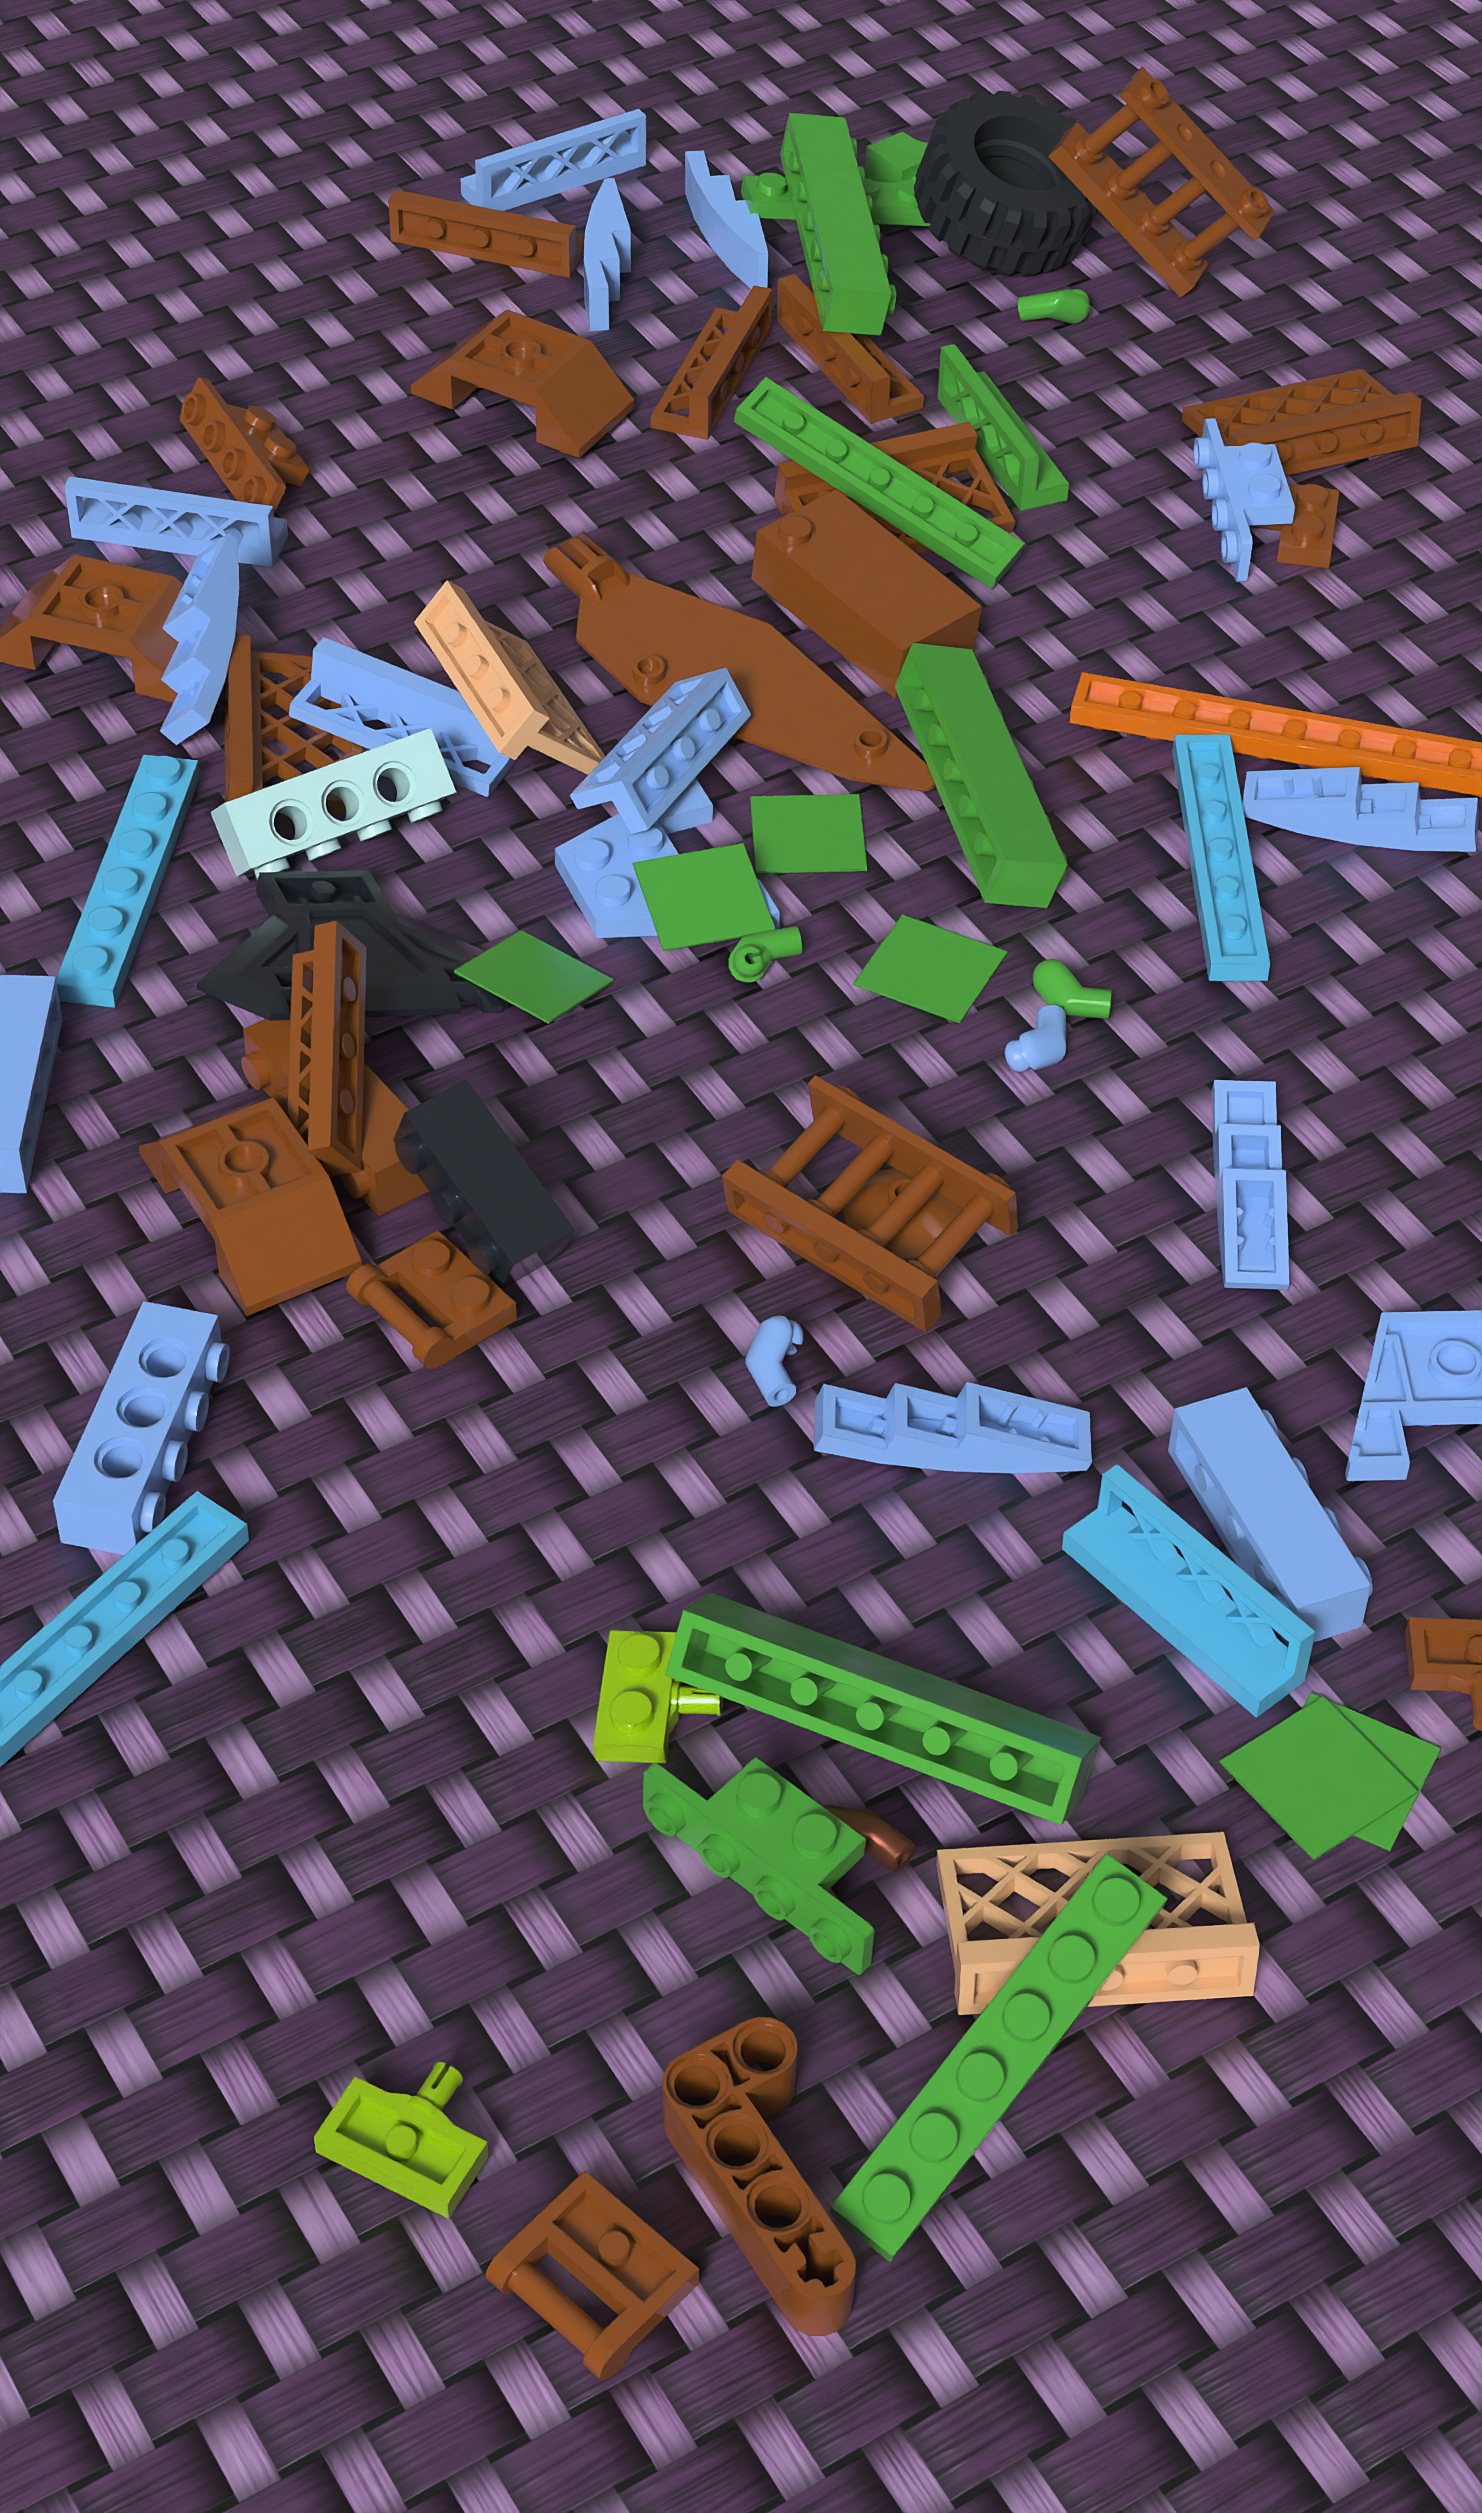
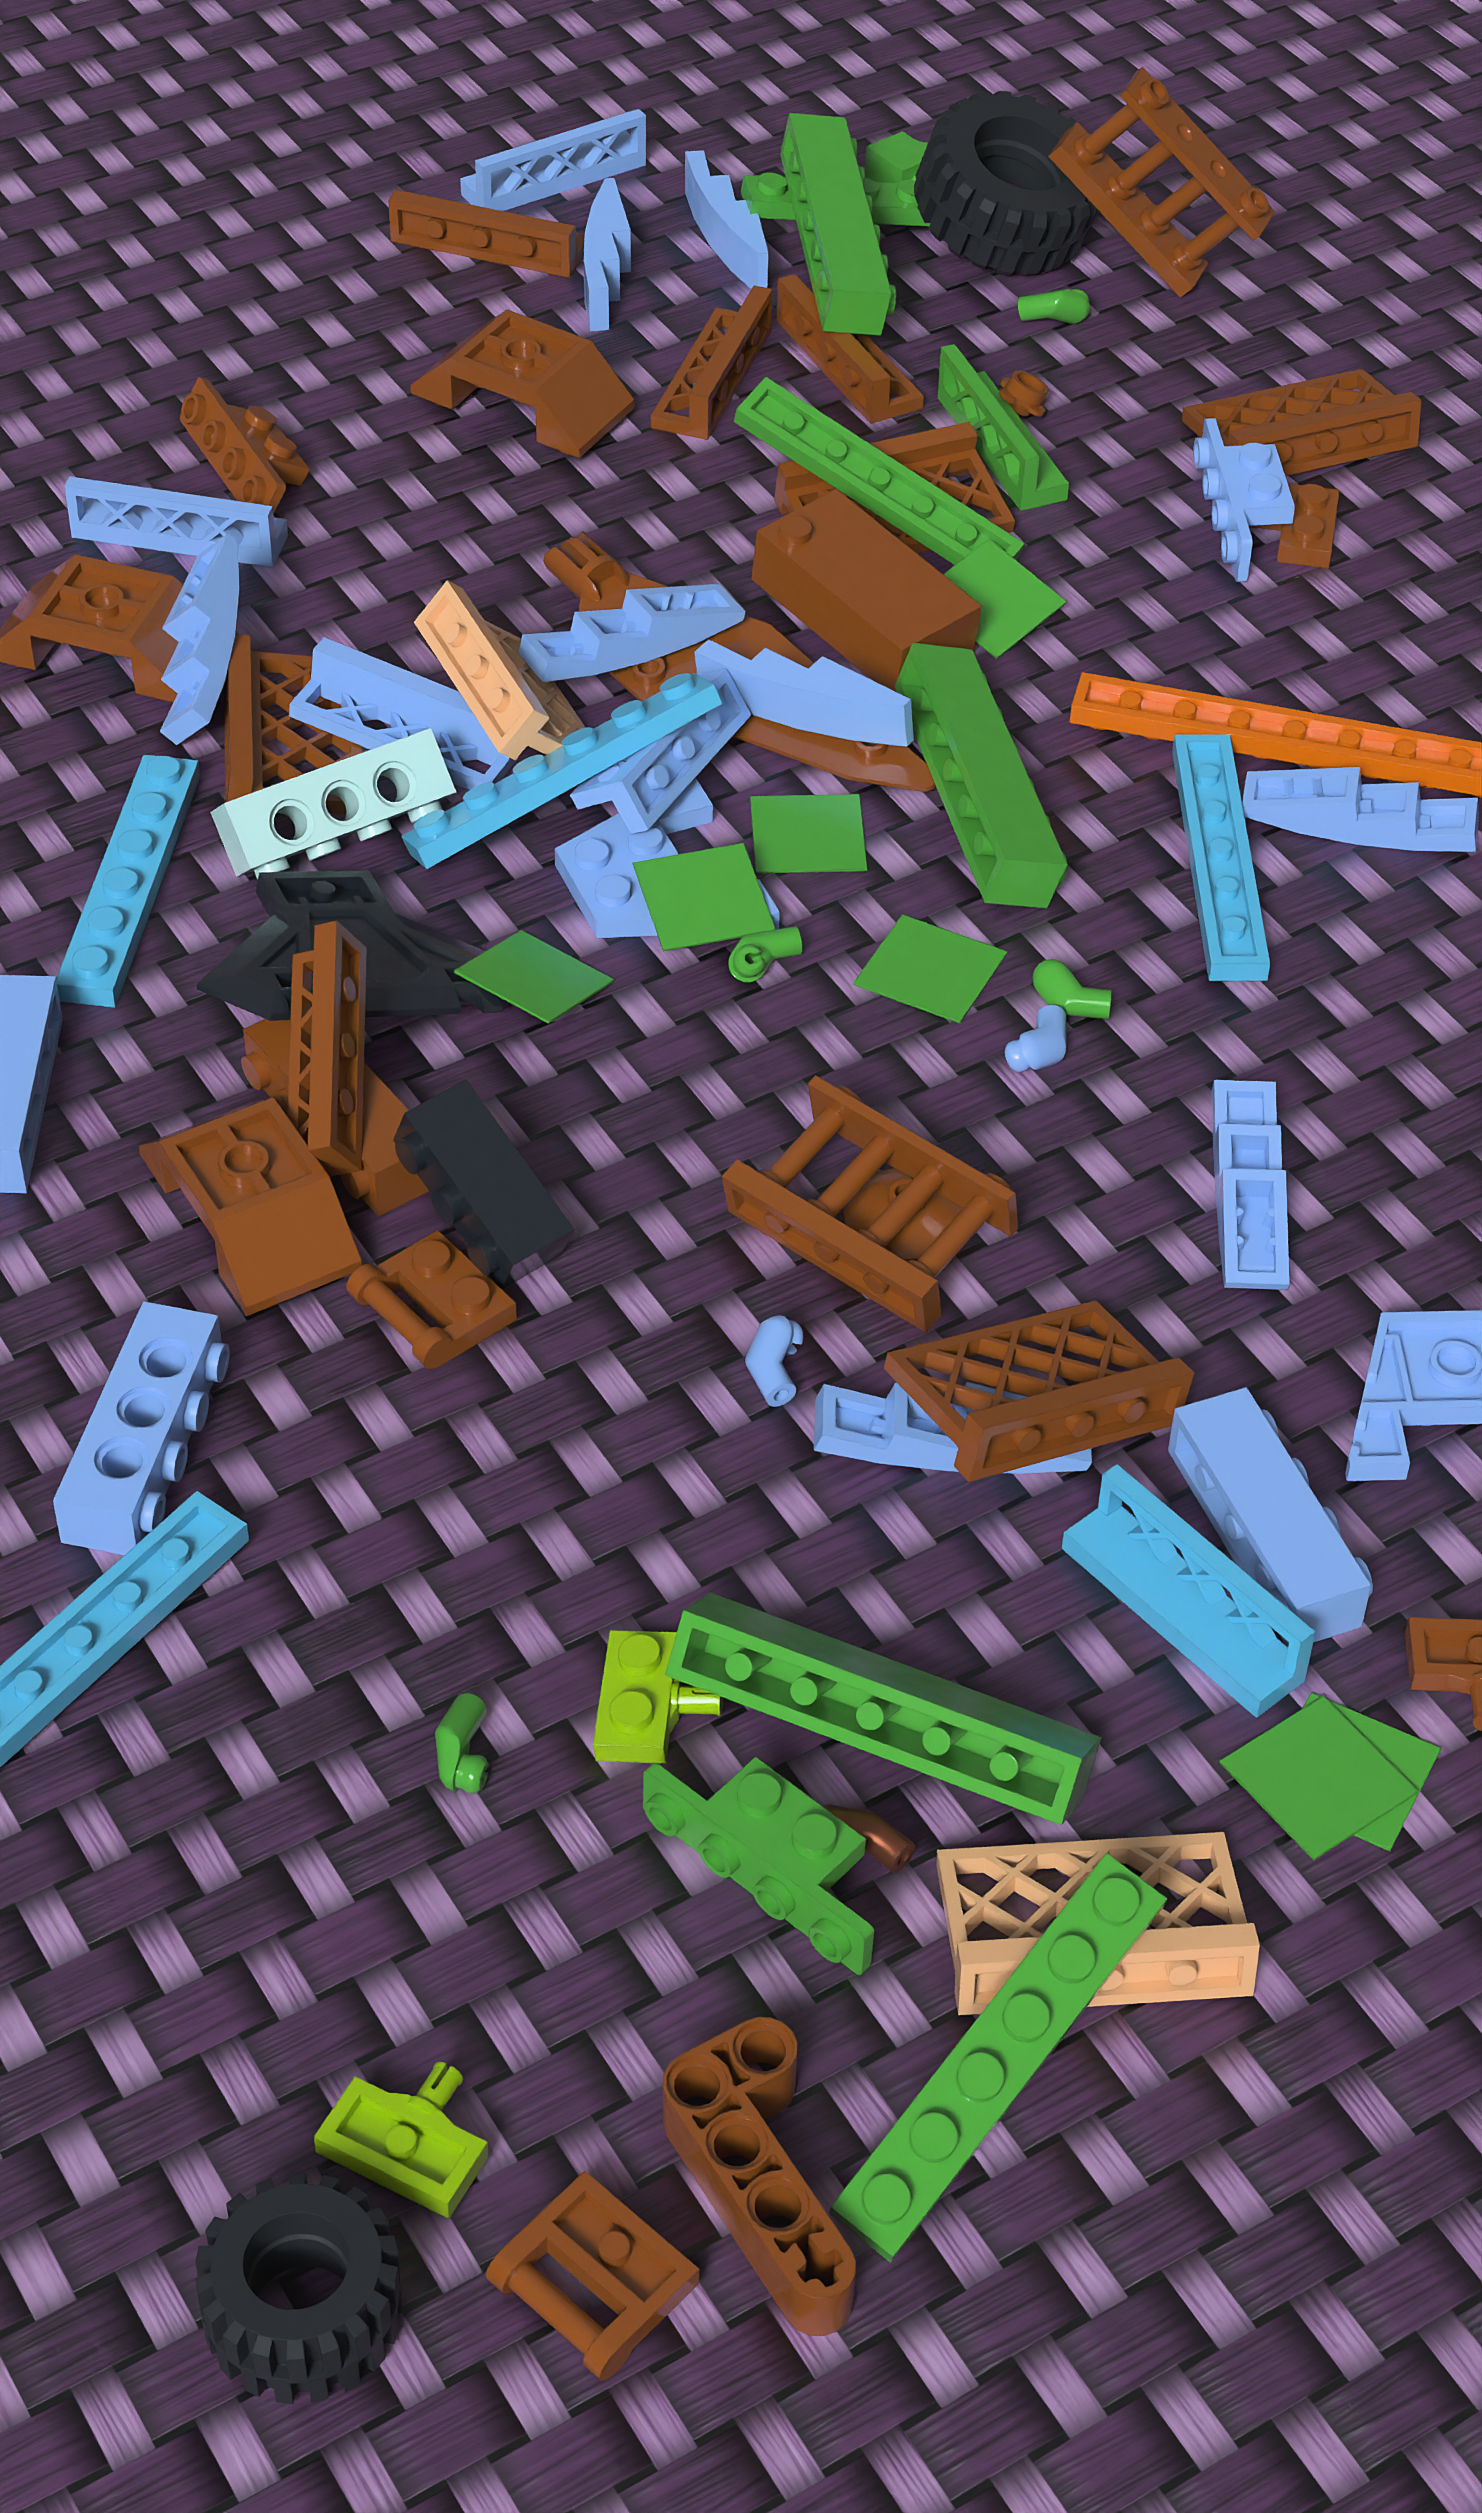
(309, 2345): none -> black tyre
(453, 1738): none -> bright green arm
(546, 777): none -> medium azure plate
(644, 629): none -> light blue slope
(815, 699): none -> light blue slope
(1009, 596): none -> bright green piece
(1024, 393): none -> dark orange plate
(1055, 1416): none -> dark orange fence

